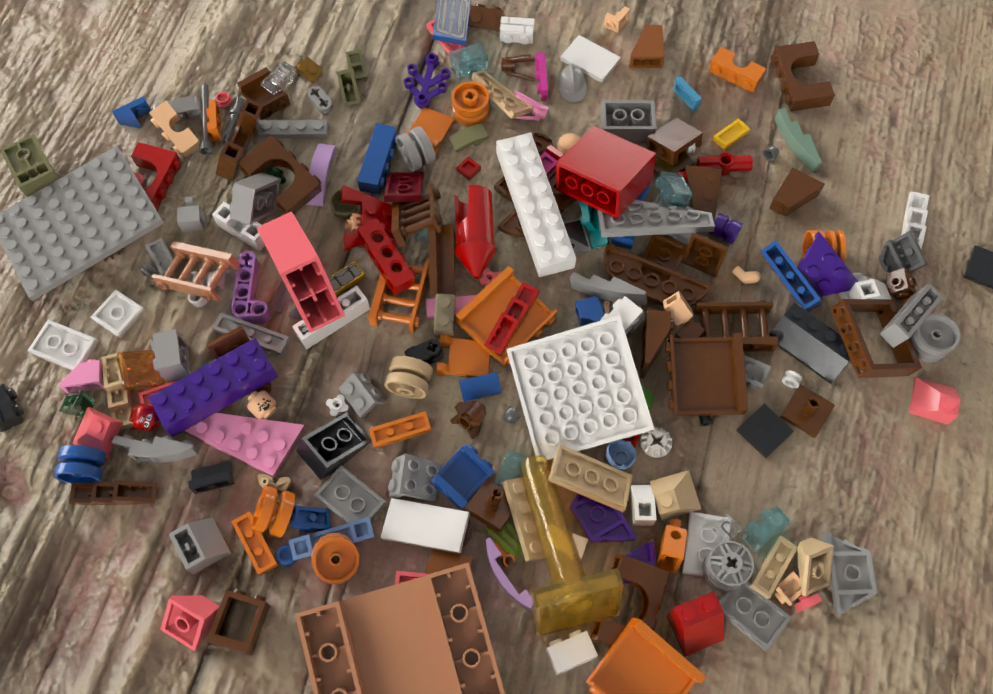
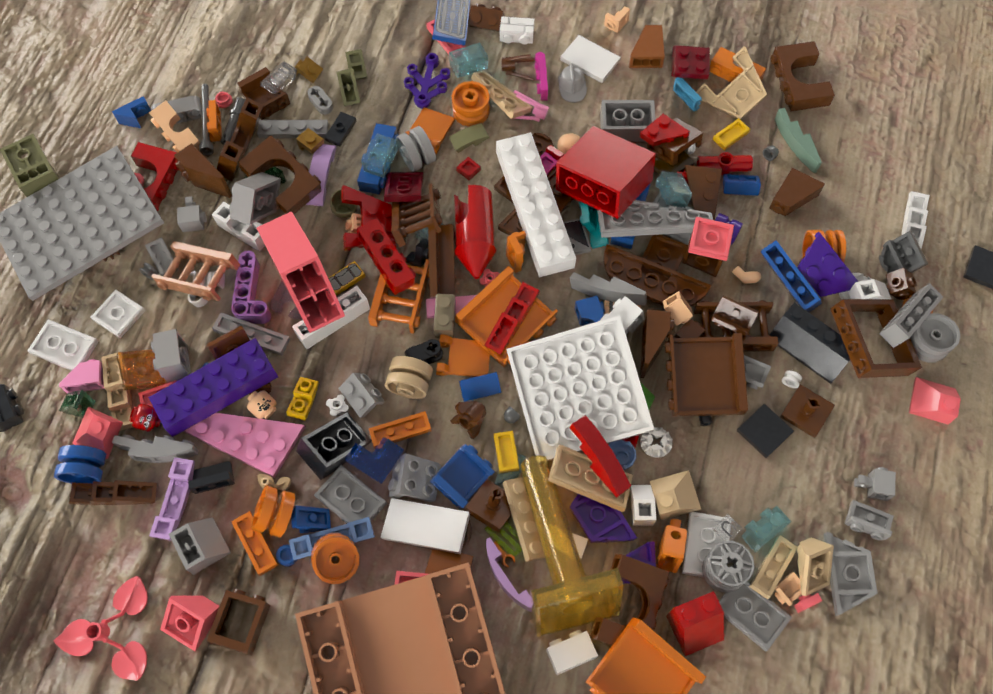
(80, 634): none -> coral plant
(174, 500): none -> lavender slope
(200, 171): none -> reddish brown slope
(303, 398): none -> yellow slope
(309, 140): none -> pearl gold bracket
(340, 129): none -> black plate
(378, 463): none -> clear blue brick
(379, 155): none -> clear light blue brick
(420, 255): none -> black bracket
(506, 452): none -> yellow tile
(515, 250): none -> orange bracket
(599, 452): none -> red slope
(663, 131): none -> red wing
(690, 62): none -> dark red bracket
(711, 238): none -> coral tile
(734, 316): none -> bracket
(741, 94): none -> tan wing
(741, 184): none -> blue slope
(869, 520): none -> light grey bracket
(879, 483): none -> light grey brick

